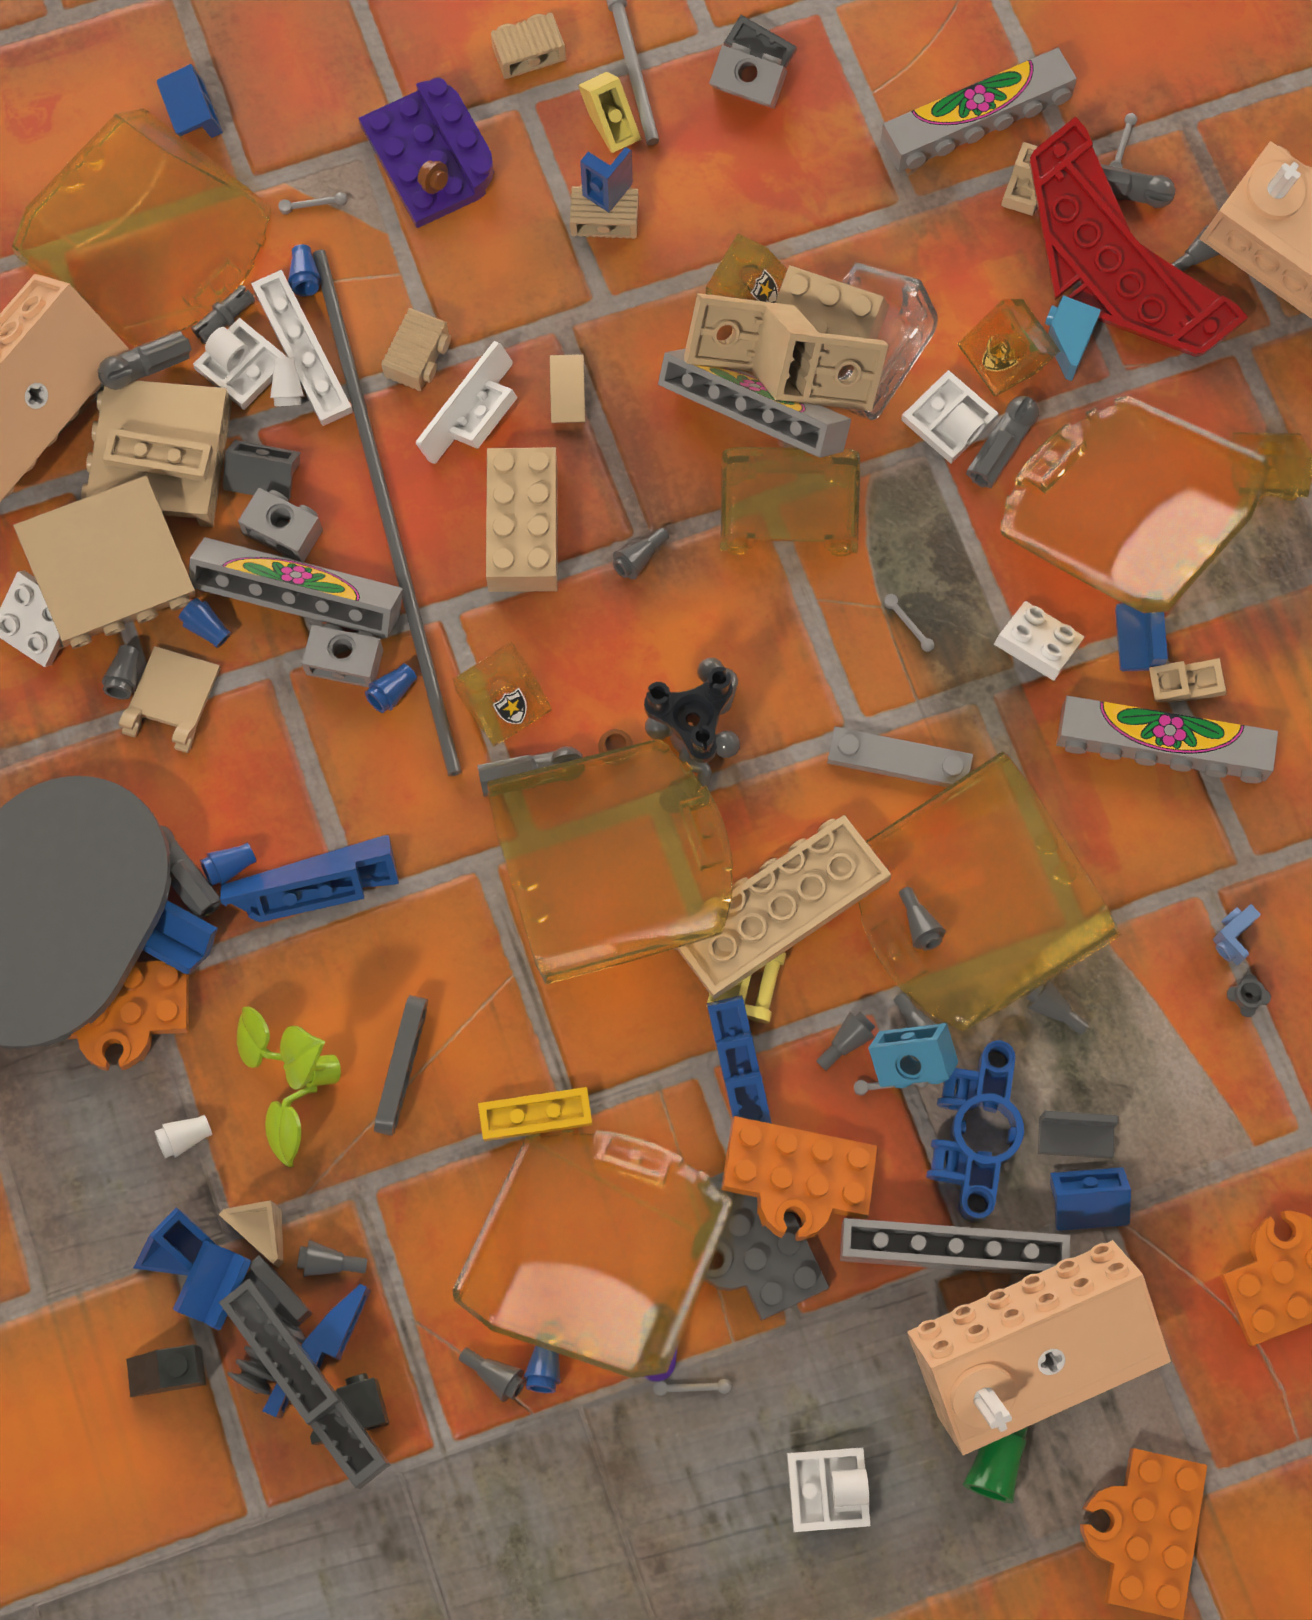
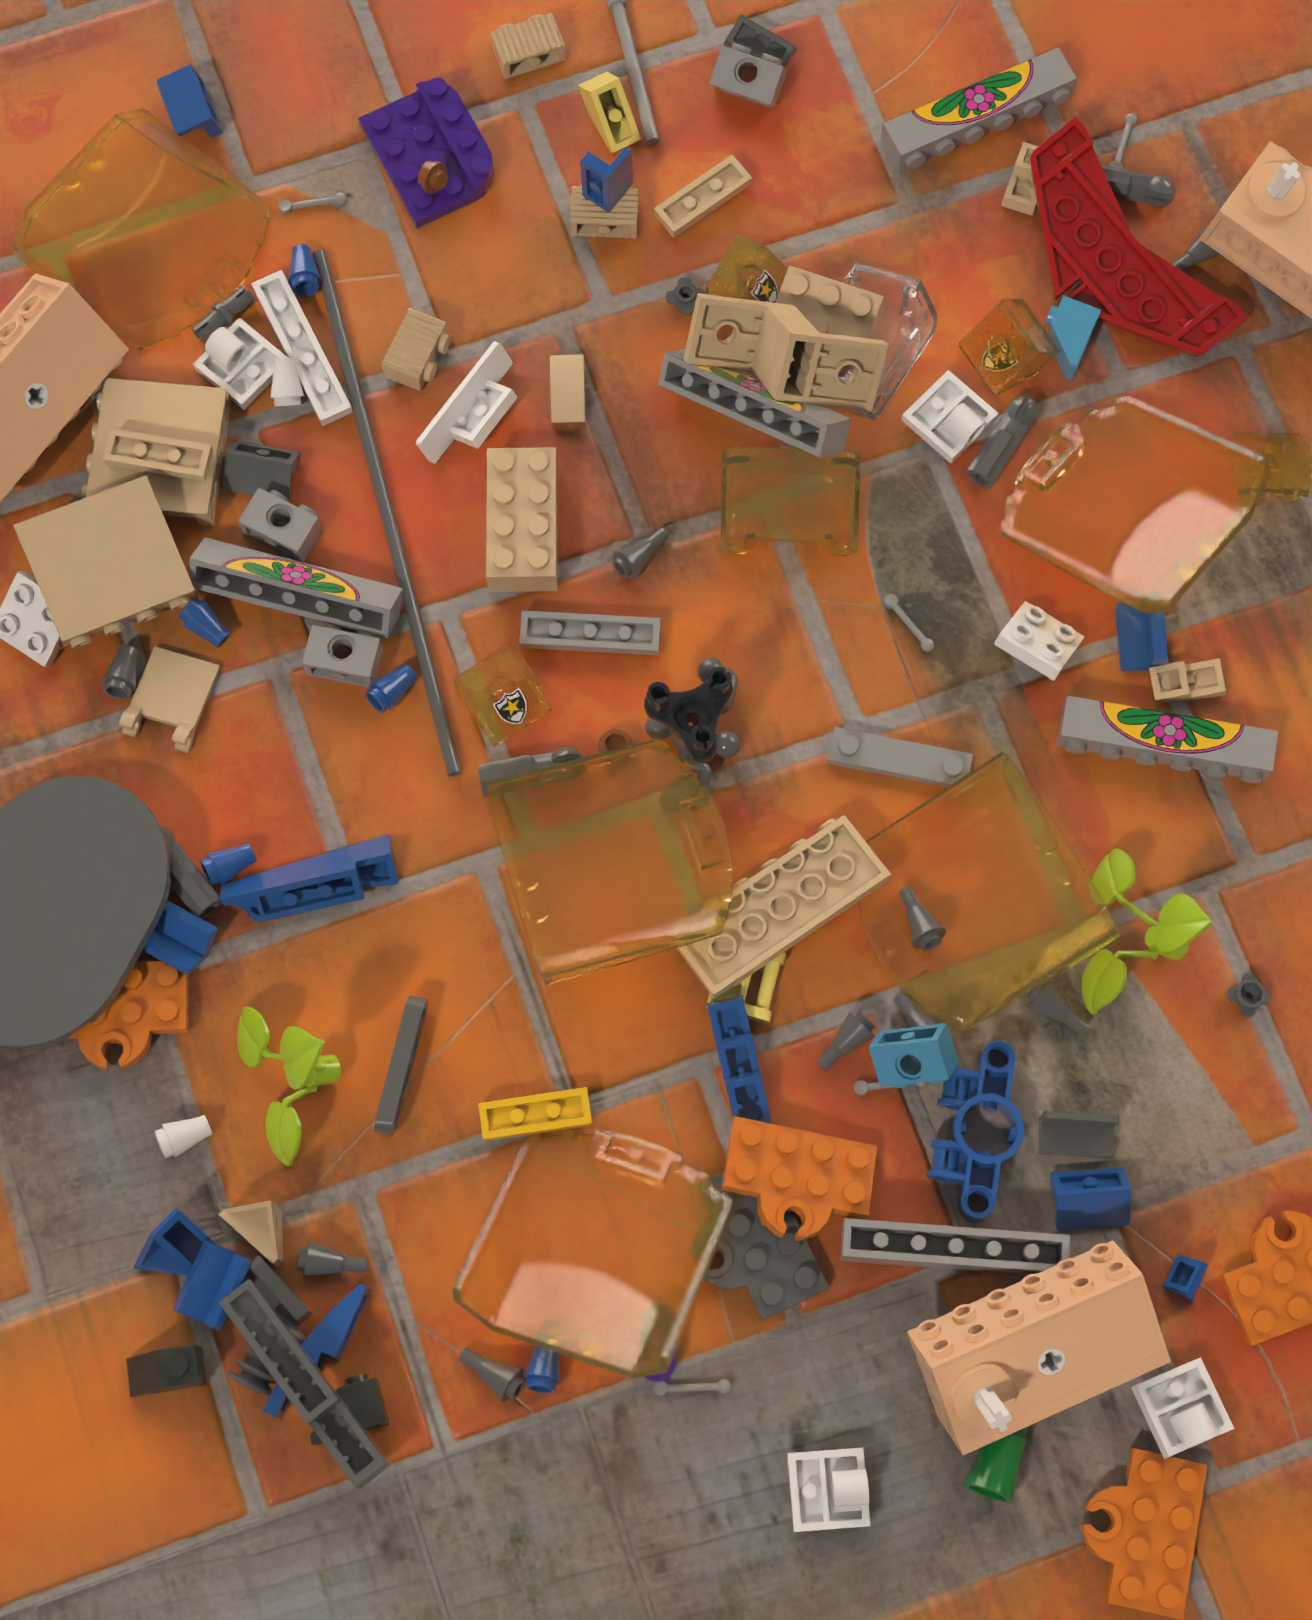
(144, 360): dark grey piece -> none
(590, 632): none -> light grey plate
(681, 304): none -> dark grey plate
(702, 196): none -> tan plate
(1178, 925): none -> lime plant
(1182, 1408): none -> white plate
(1185, 1277): none -> blue slope
(1235, 924): medium blue bracket -> none

